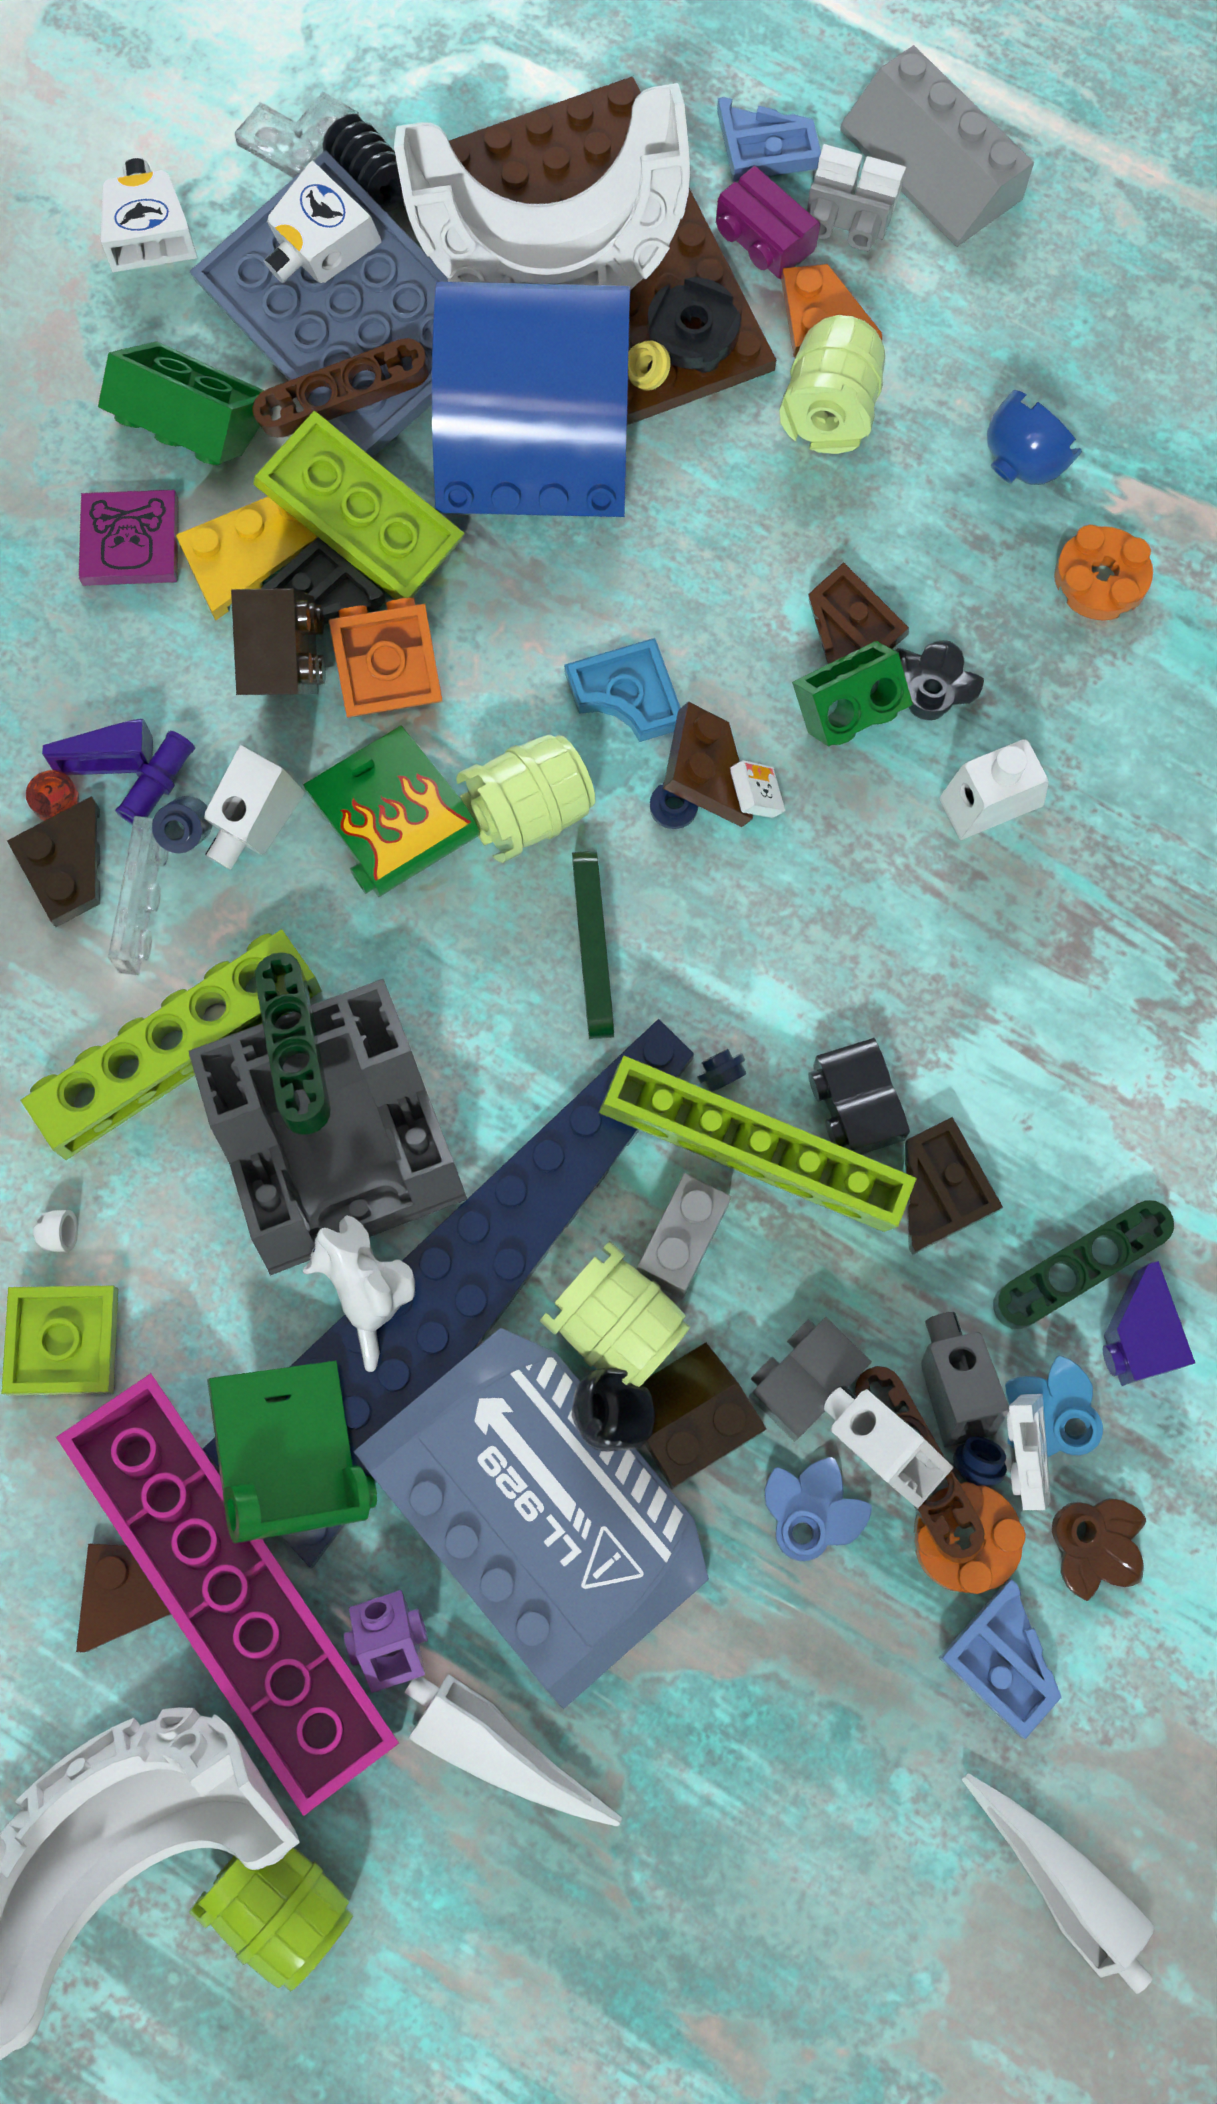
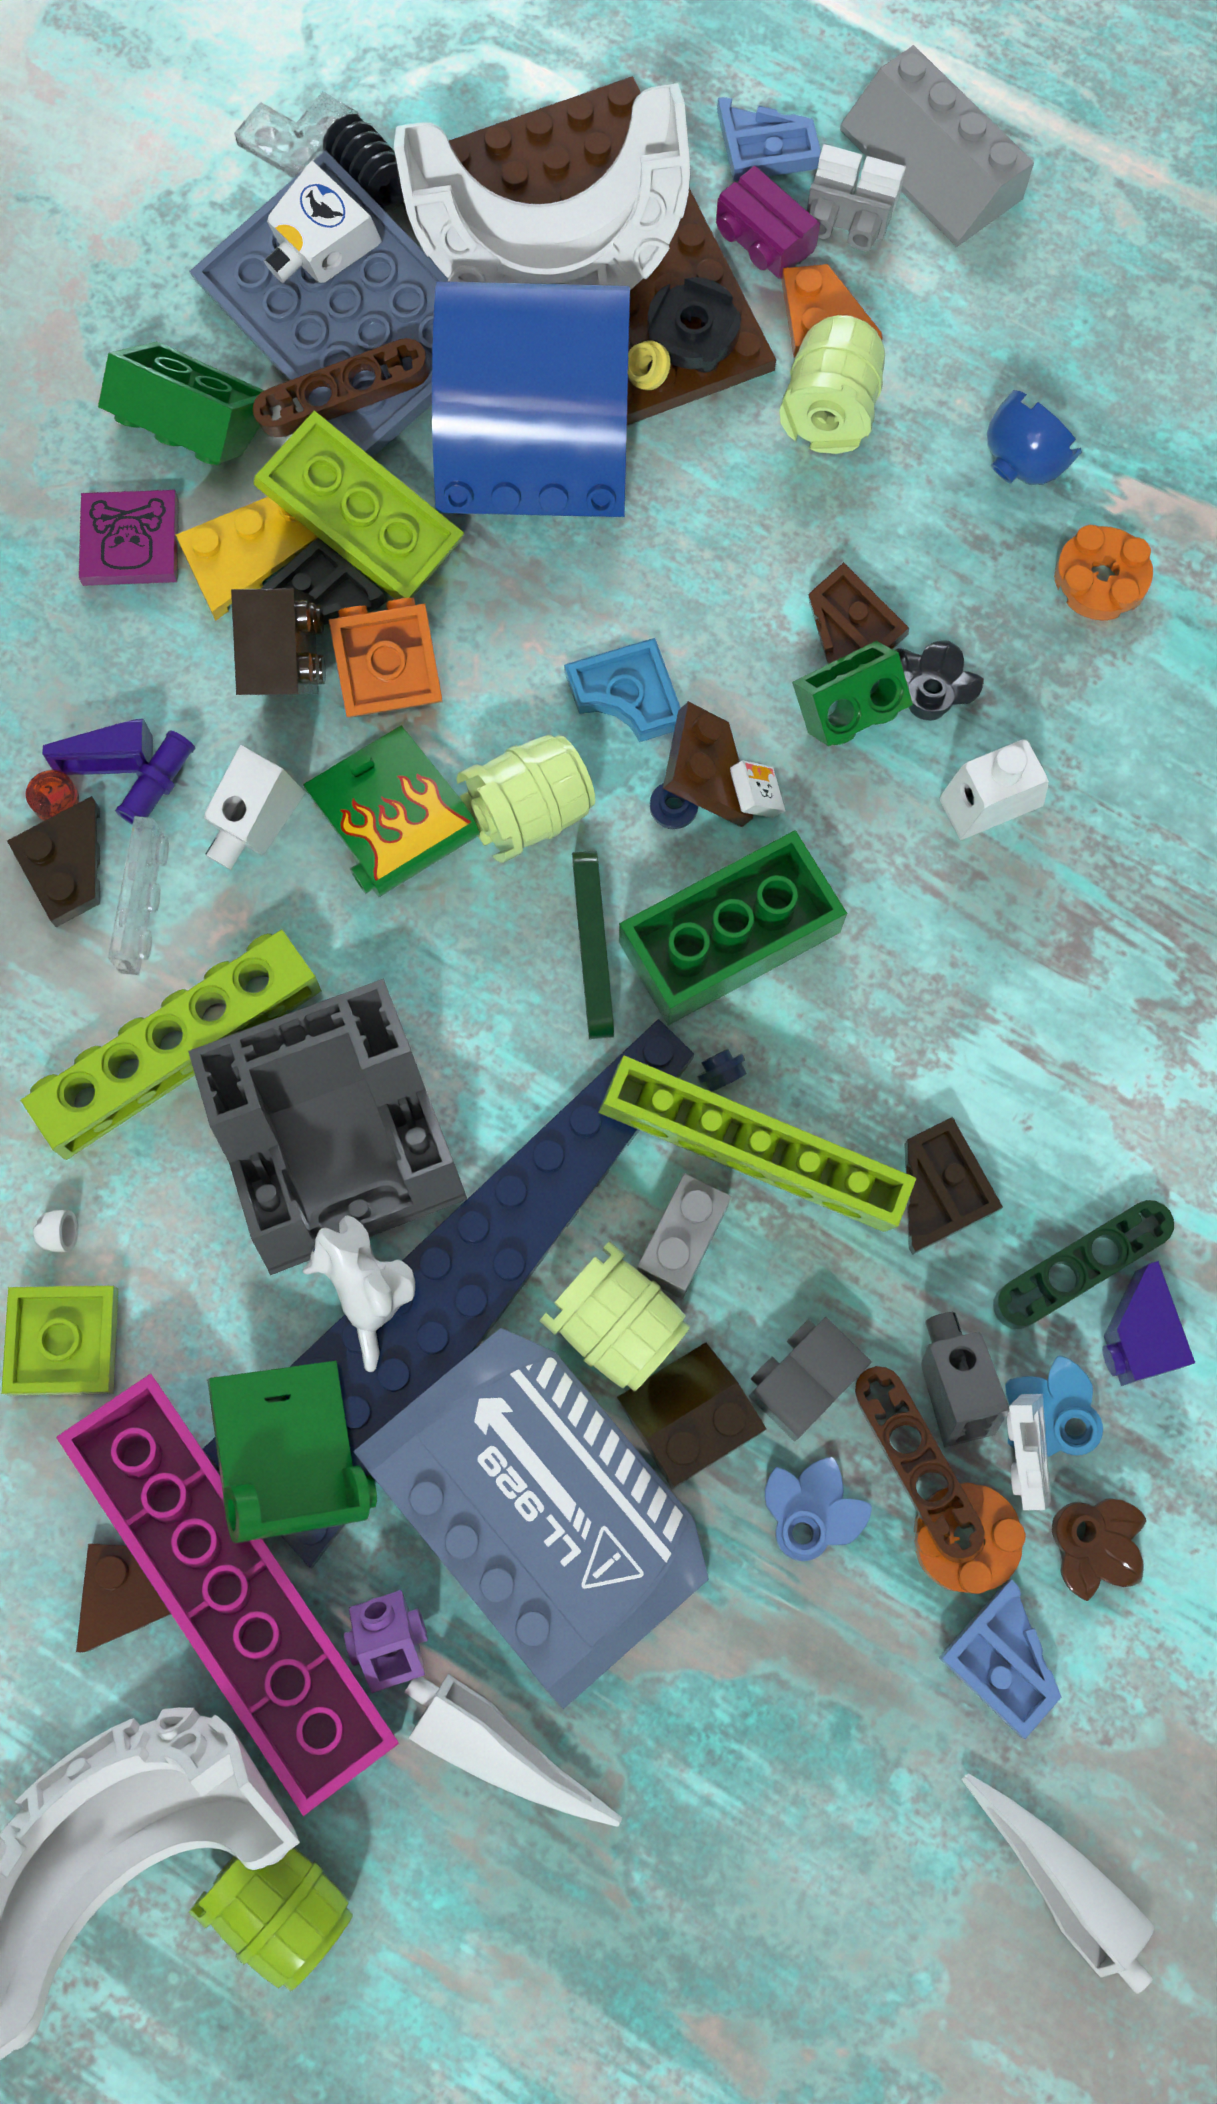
(143, 220): white torso -> none
(190, 814): dark blue brick -> none
(288, 1042): dark green beam -> none
(612, 1413): black hair -> none
(731, 927): none -> green brick
(859, 1098): black brick -> none
(887, 1444): white torso -> none
(980, 1461): dark blue plate -> none

